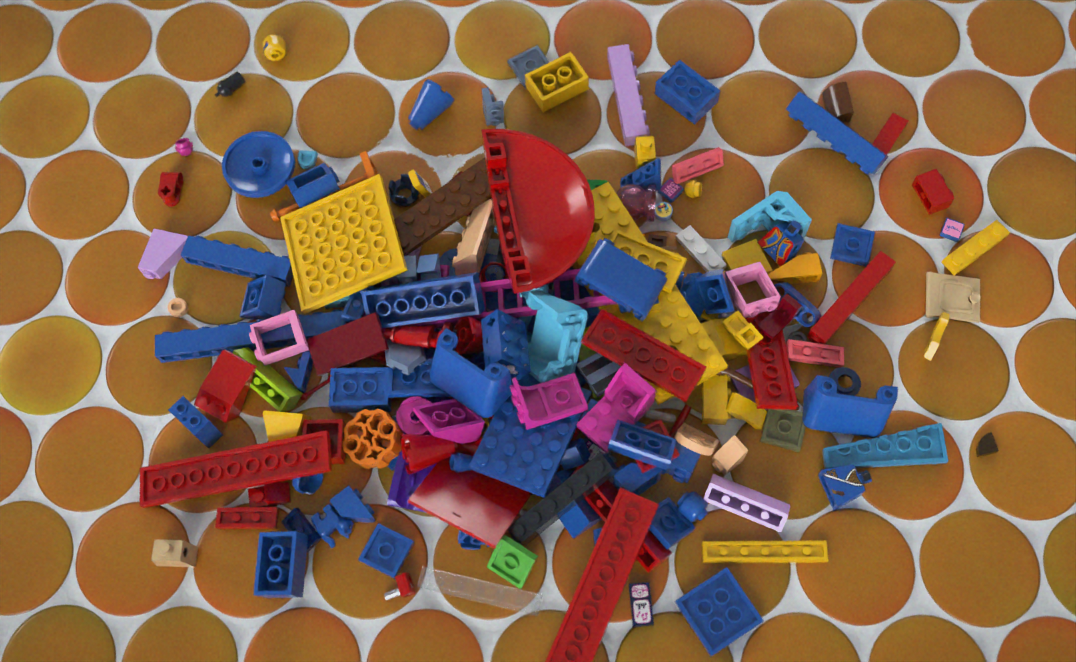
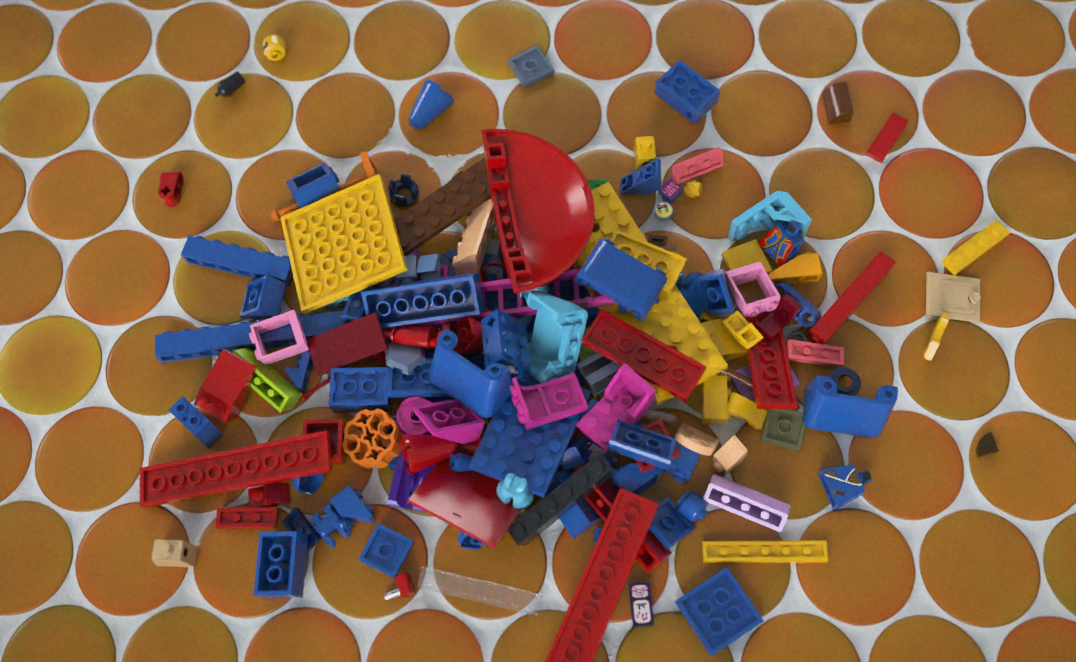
(161, 253): lavender slope -> none
(177, 307): light nougat tile -> none
(184, 146): dark pink plate -> none
(258, 164): blue dish -> none
(283, 425): yellow slope -> none
(307, 159): medium azure tile -> none
(419, 183): yellow tile -> none
(492, 110): sand blue bracket -> none
(512, 561): bright green plate -> none
(515, 488): none -> medium azure piece
(557, 81): yellow brick -> none
(626, 93): lavender brick -> none
(638, 201): clear pink tile -> none
(680, 420): red piece -> none
(700, 250): white plate -> none
(837, 133): blue brick -> none
(852, 245): blue tile -> none
(903, 448): dark azure wing -> none
(933, 191): red brick -> none
(952, 230): tile -> none

